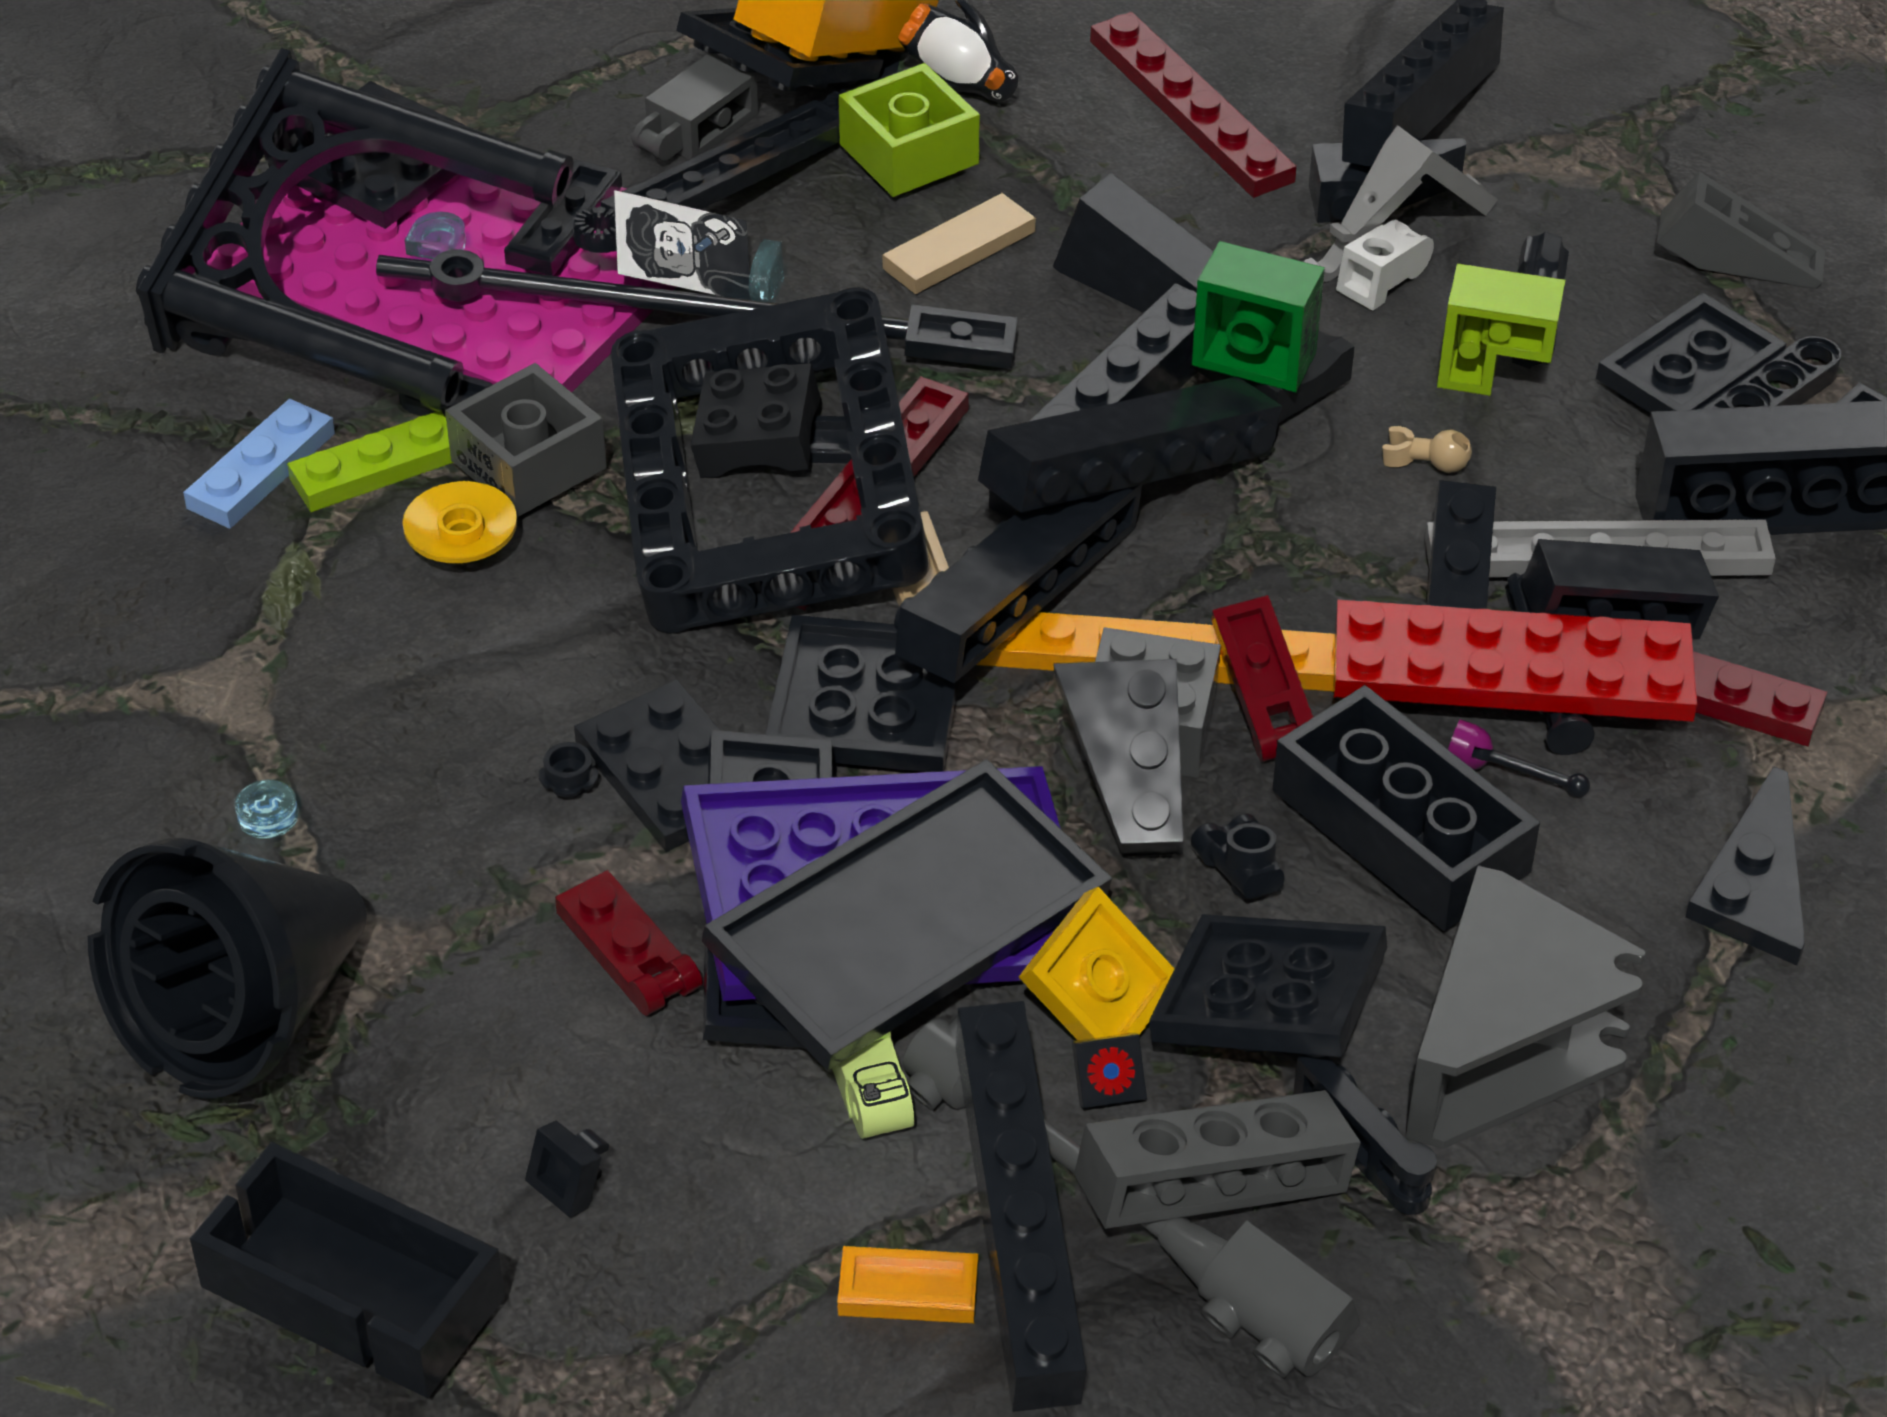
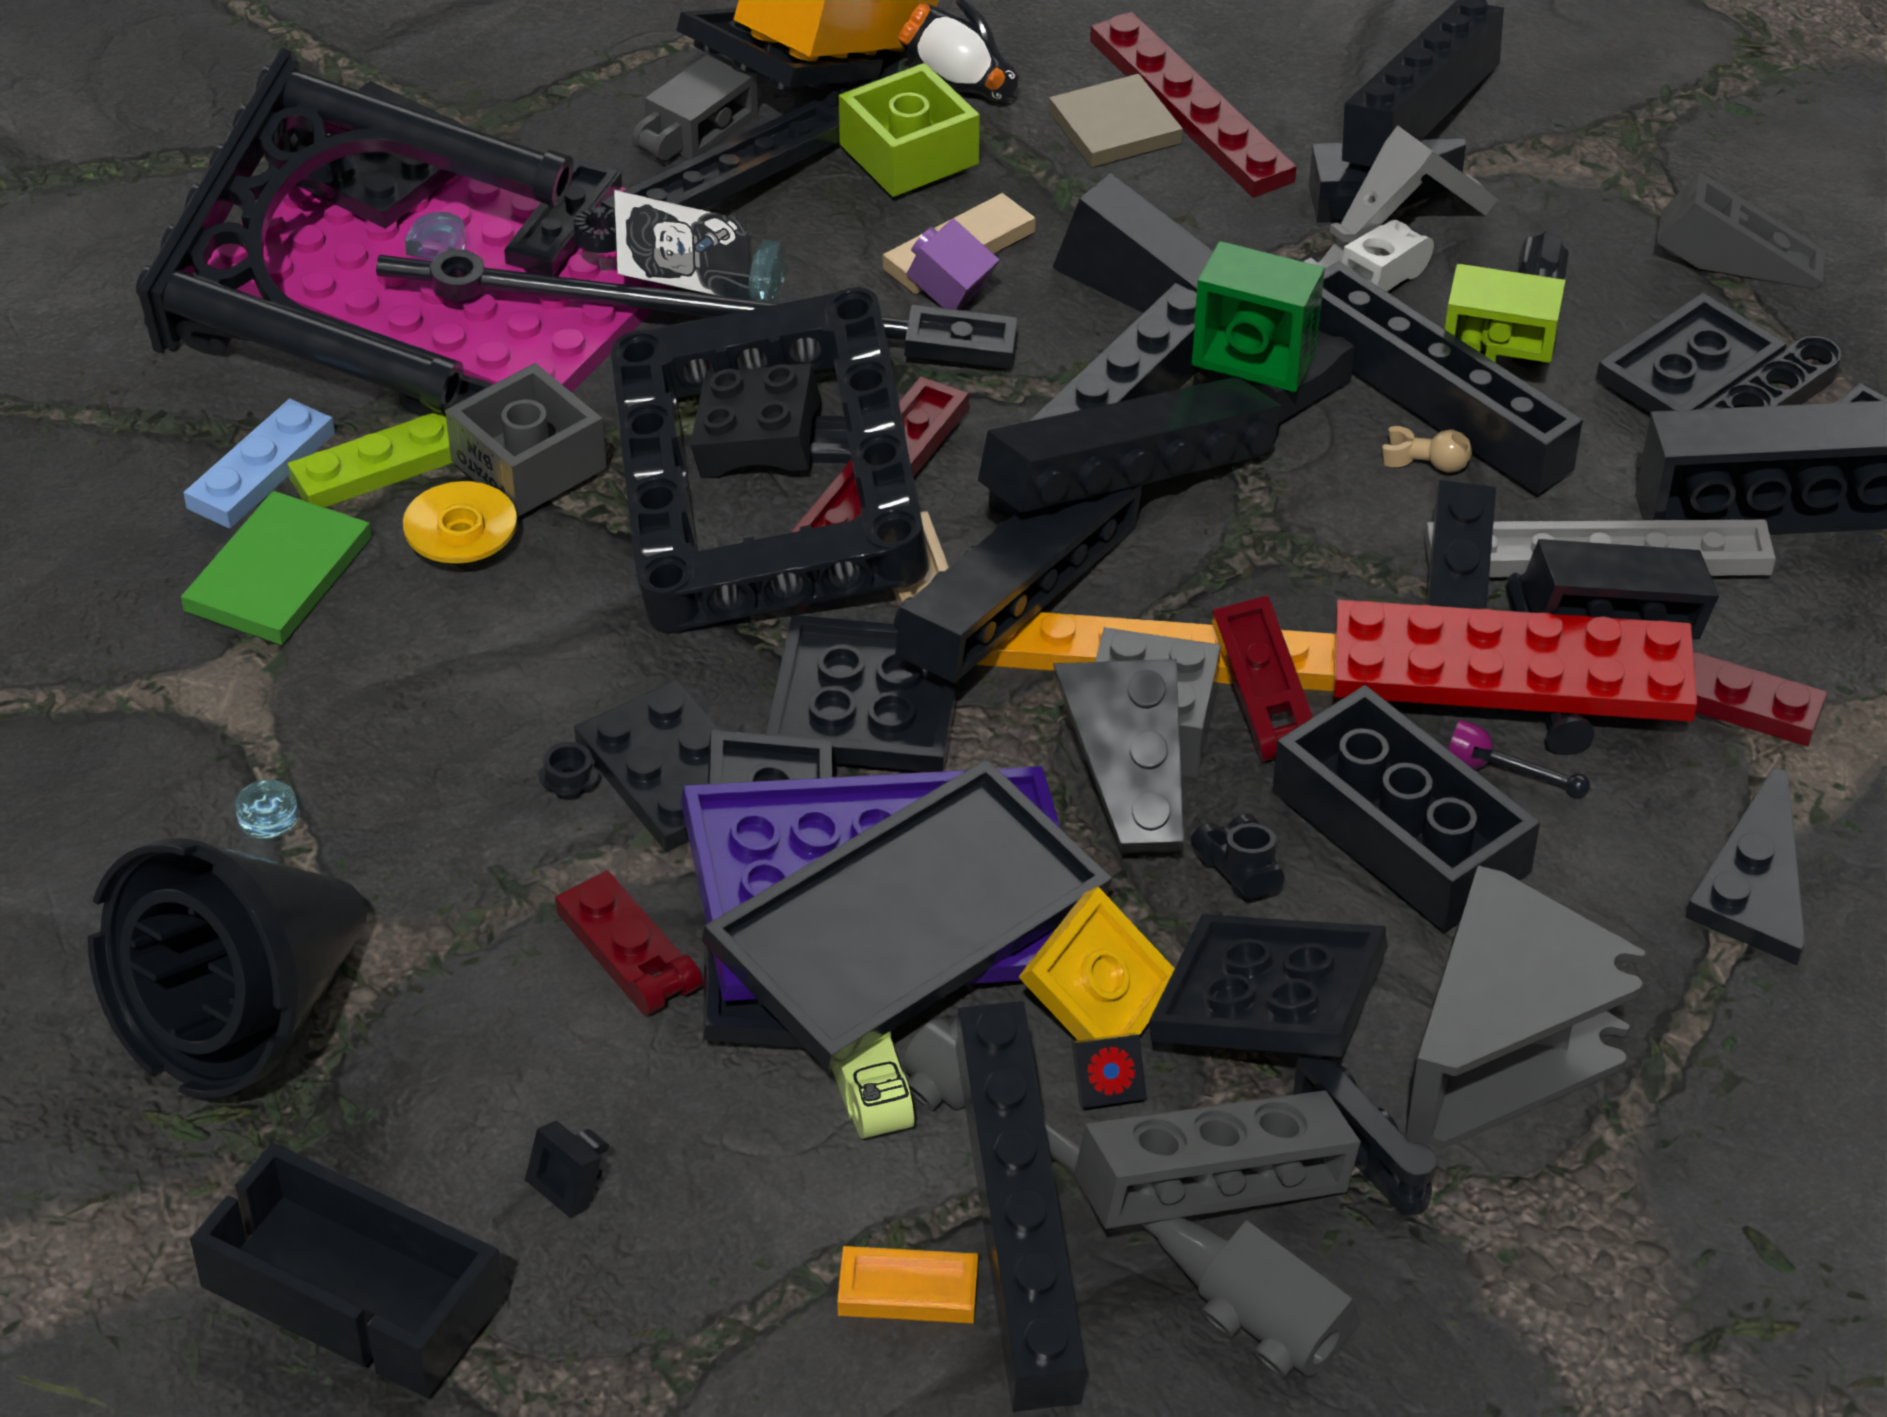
(276, 567): none -> bright green tile
(951, 265): none -> medium lavender brick
(1115, 120): none -> dark tan tile
(1450, 381): none -> black brick

